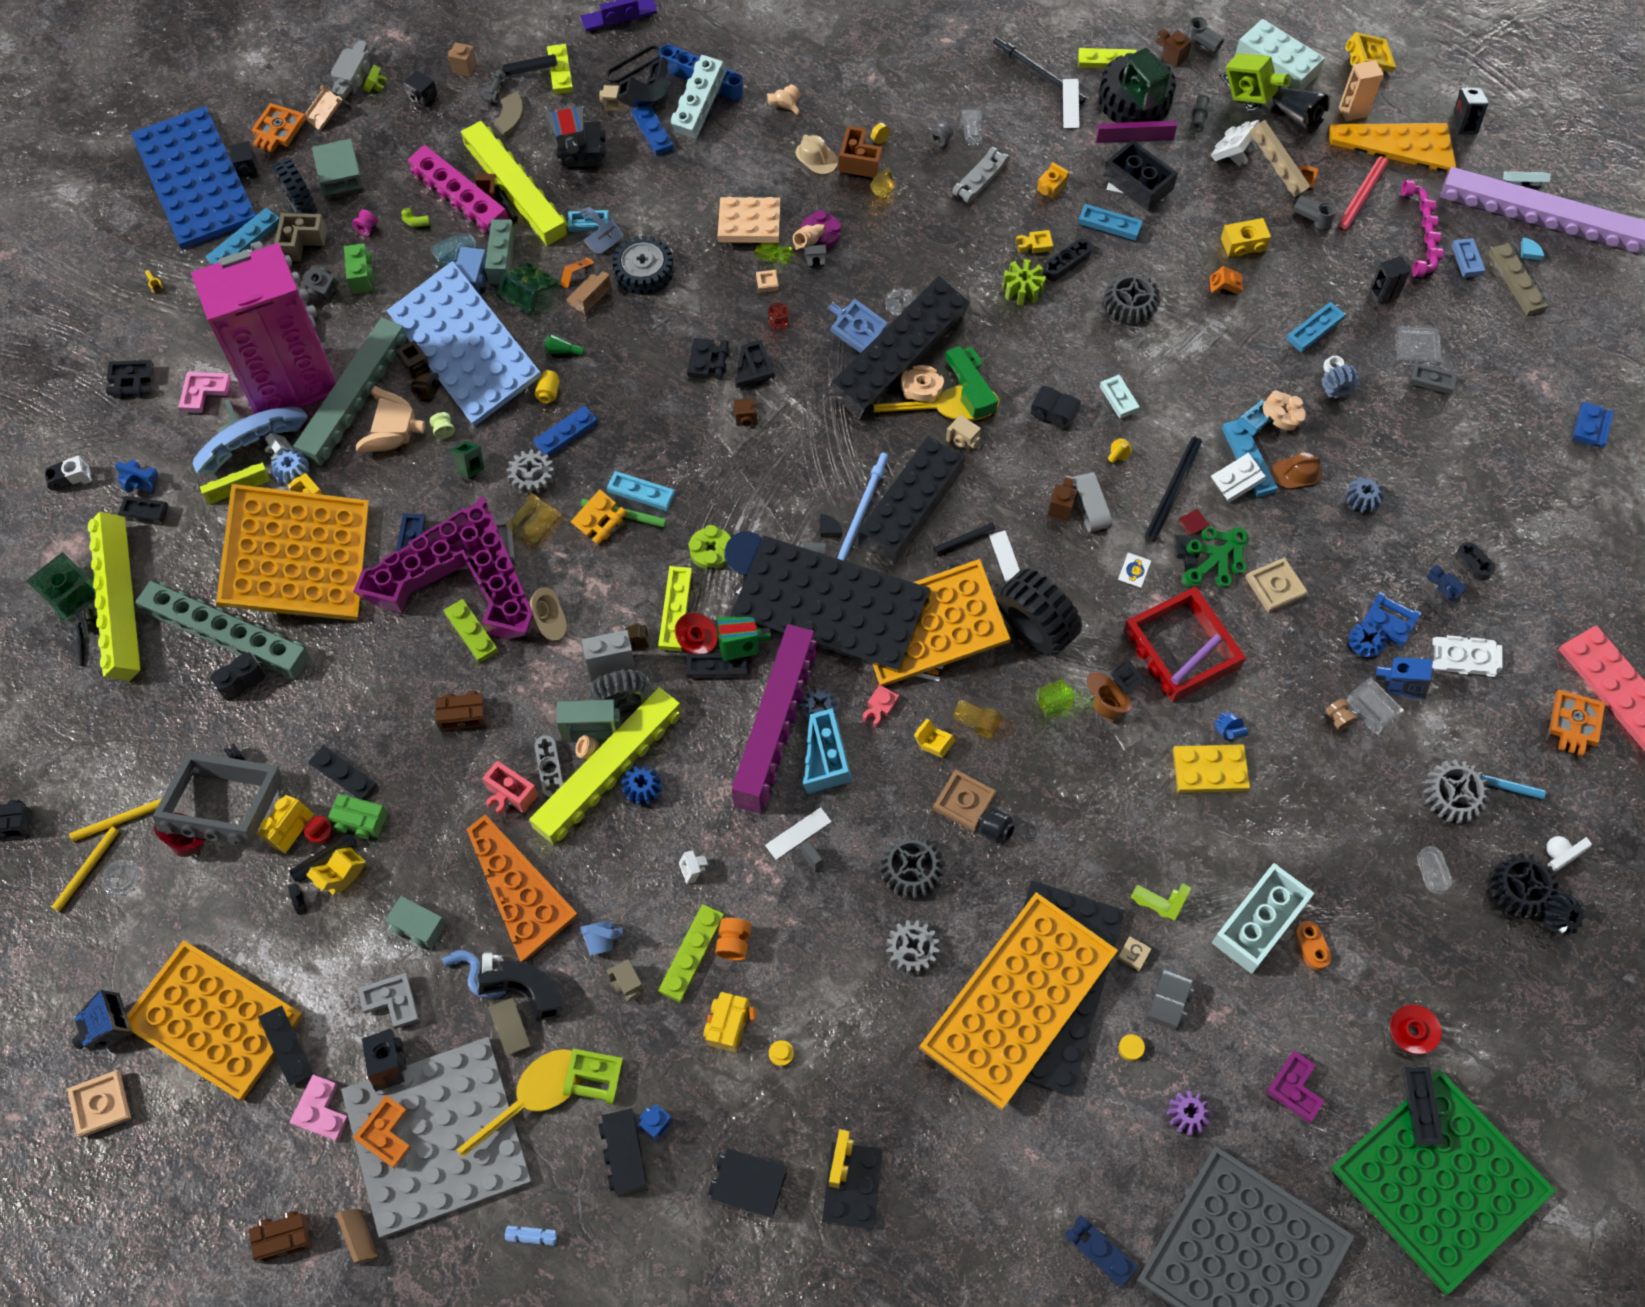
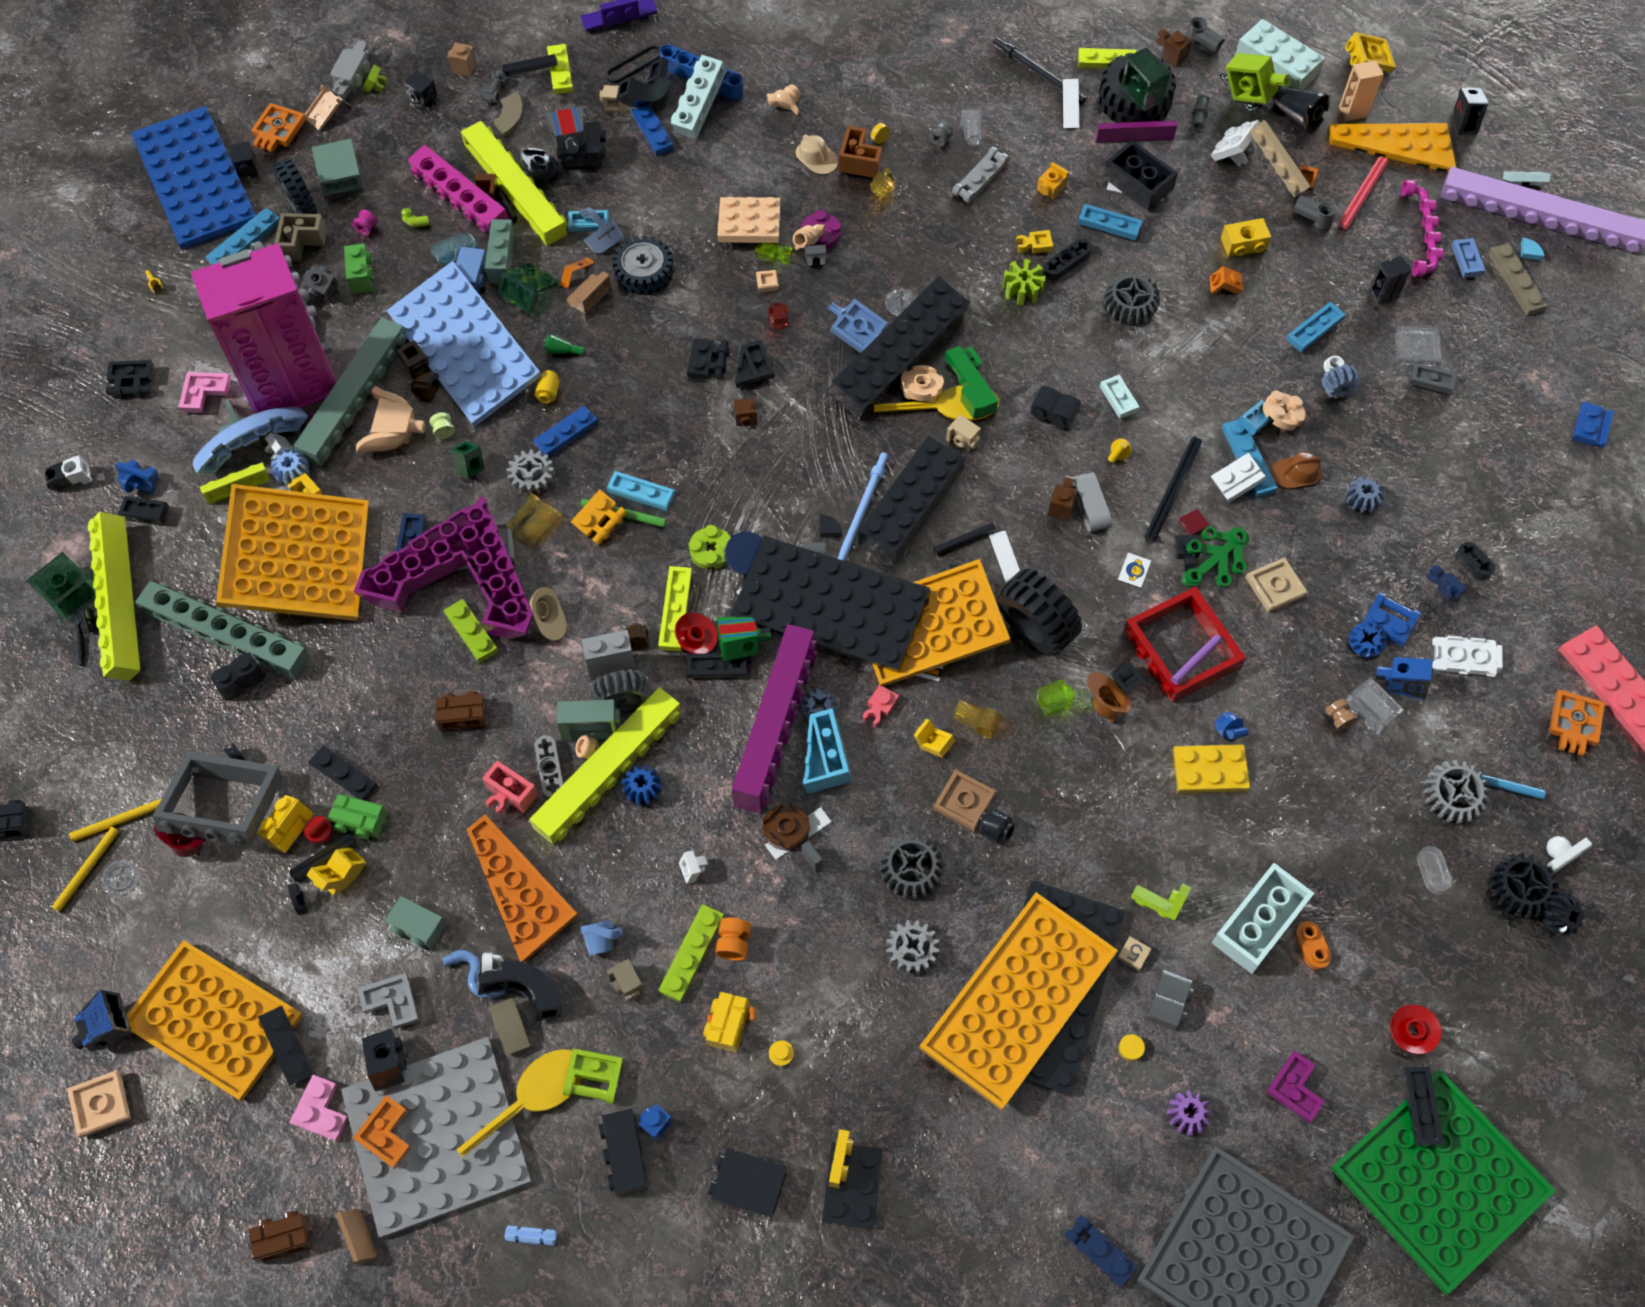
(538, 164): none -> black tile
(786, 827): none -> reddish brown tile

